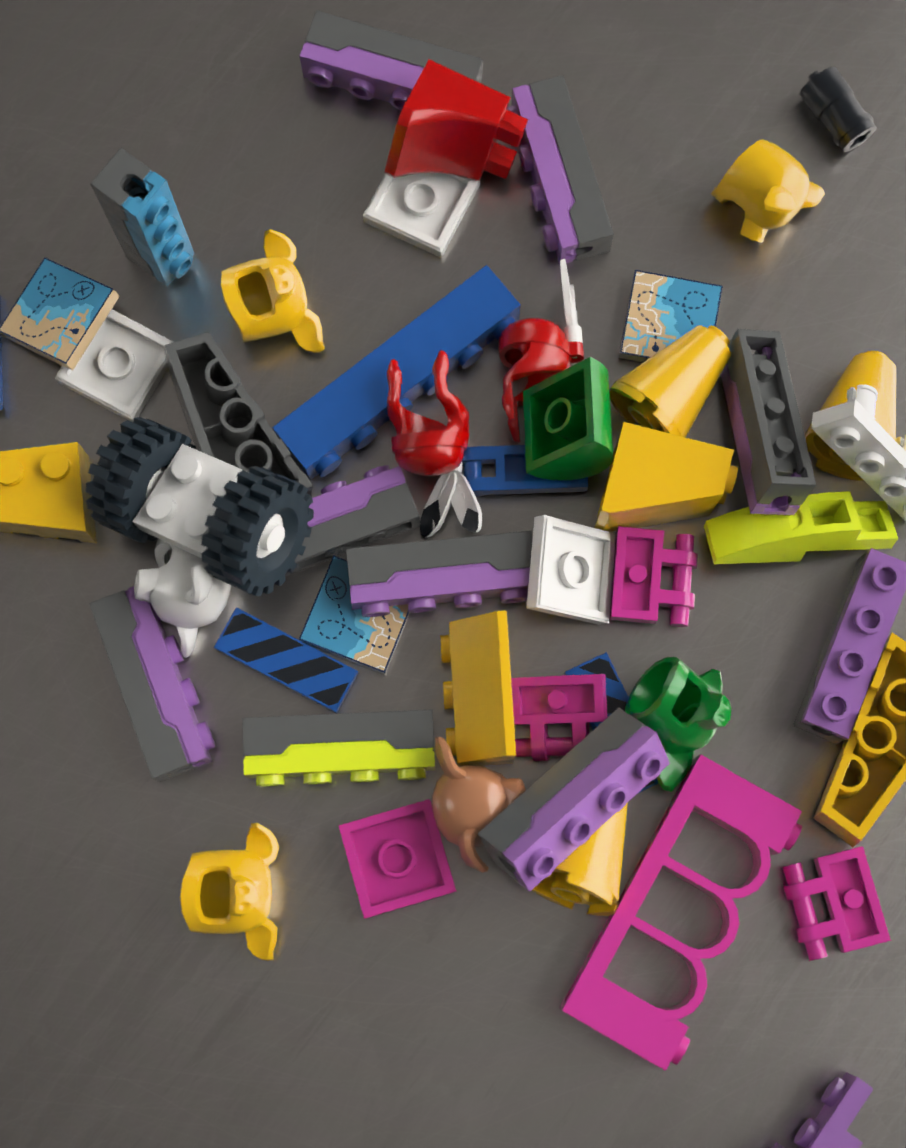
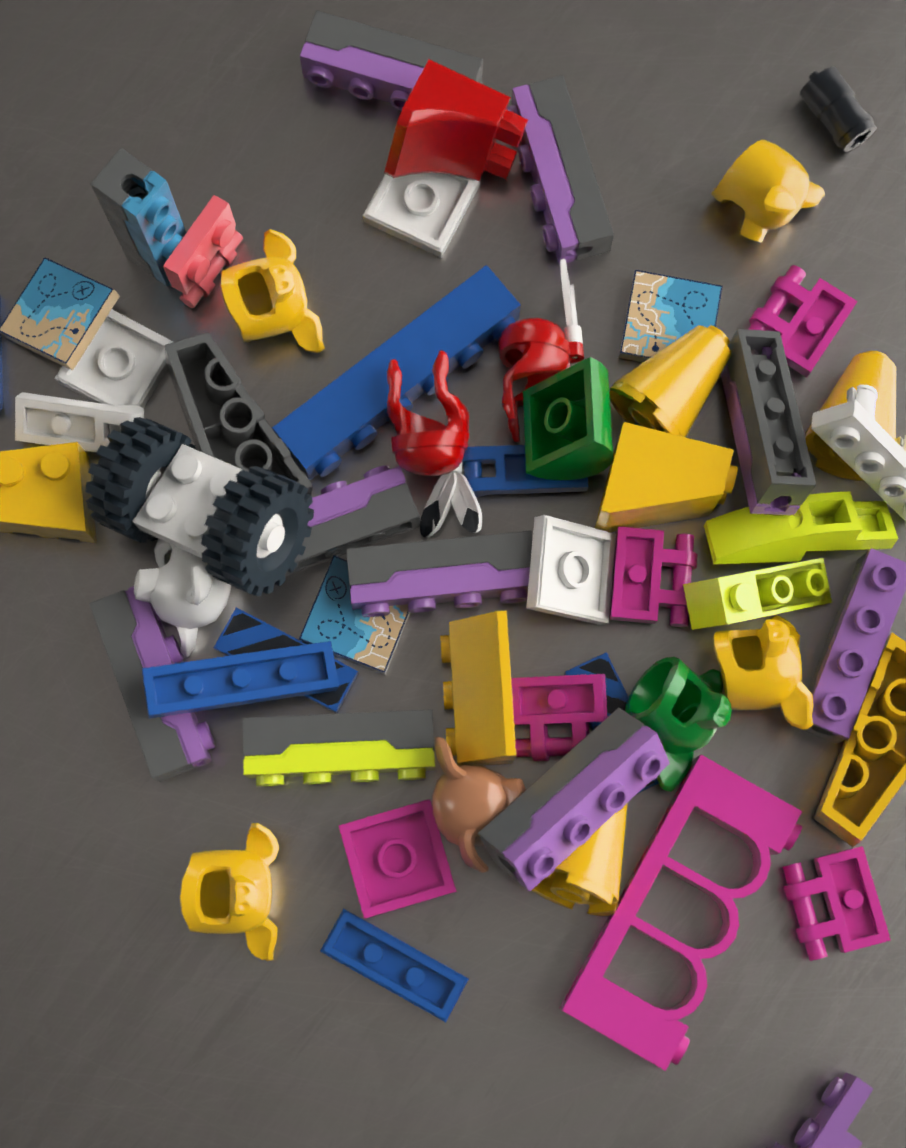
(63, 420): none -> white plate
(203, 252): none -> coral plate
(239, 679): none -> blue plate
(394, 965): none -> blue tile
(757, 594): none -> neon yellow slope
(765, 670): none -> yellow piece
(813, 325): none -> dark pink plate

